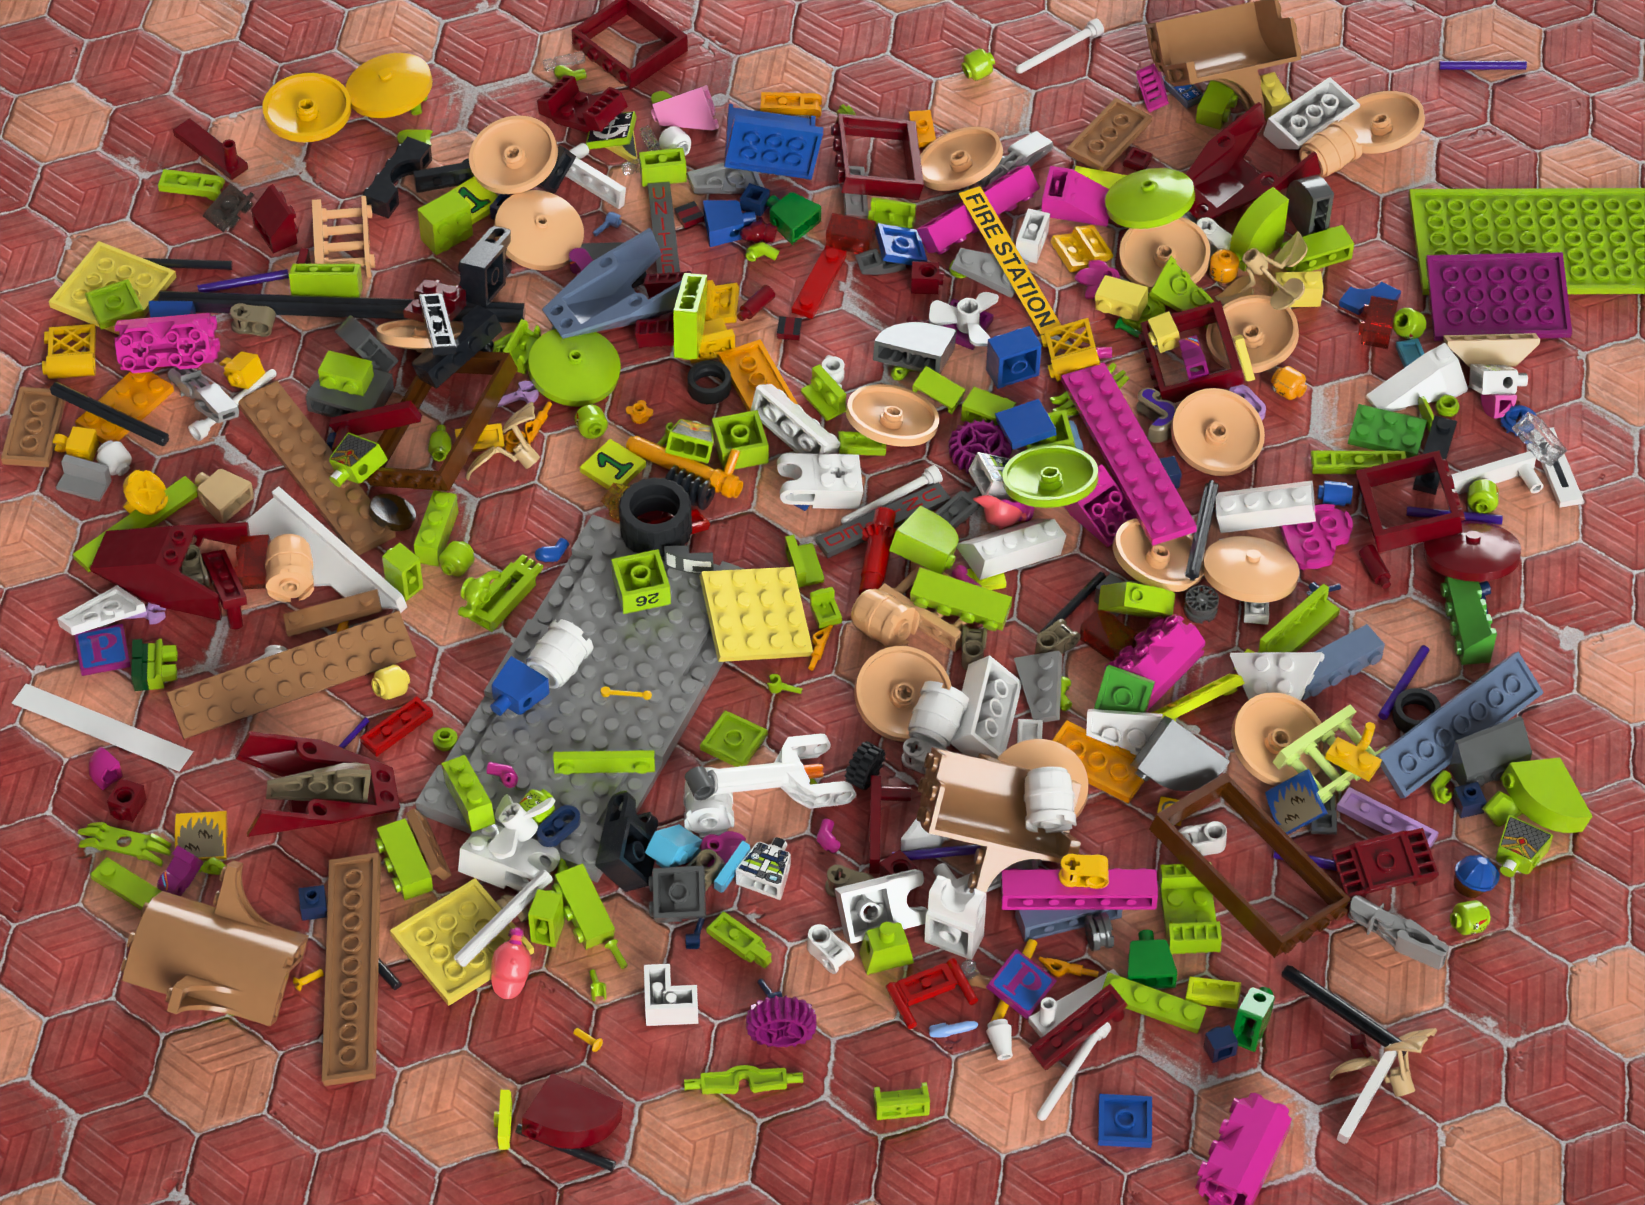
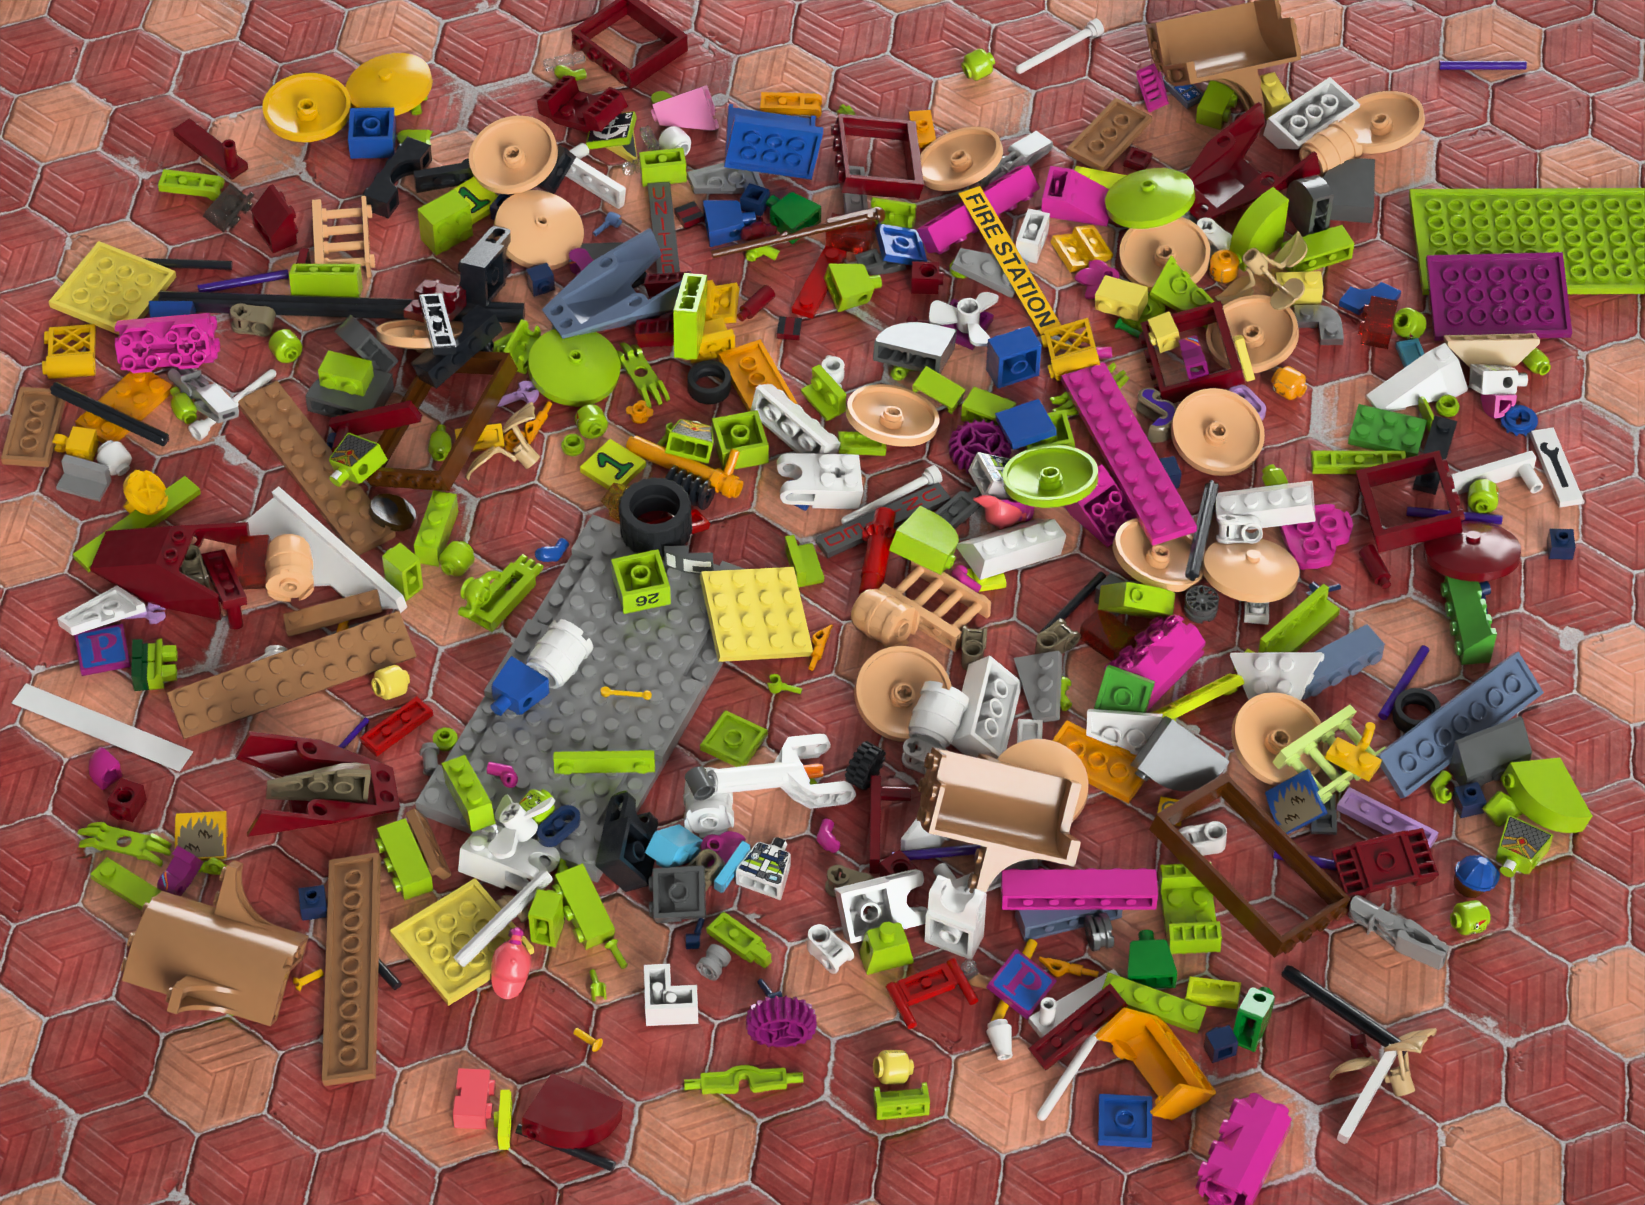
(114, 303): lime tile -> none
(183, 406): none -> lime plant
(223, 493): tan torso -> none
(243, 369): yellow brick -> none
(285, 344): none -> lime head
(372, 133): none -> blue brick
(429, 754): none -> light grey pin
(472, 1103): none -> coral brick
(540, 279): none -> dark blue plate
(573, 445): none -> lime plate
(646, 382): none -> lime piece
(713, 962): none -> light grey wheel
(825, 607): lime bracket -> none
(833, 223): none -> reddish brown bar
(850, 285): none -> lime torso
(893, 1067): none -> light yellow head
(946, 1030): light blue piece -> none
(960, 599): lime brick -> none
(1049, 800): white piece -> none
(1078, 442): light blue piece -> none
(1086, 871): yellow piece -> none
(1160, 1060): none -> light orange windscreen
(1236, 529): none -> white piece
(1273, 476): none -> lime plant
(1323, 318): none -> flat silver plate
(1335, 493): blue brick -> none
(1353, 190): none -> dark grey brick
(1536, 433): clear piece -> none
(1537, 362): none -> lime plant
(1561, 544): none -> dark blue plate

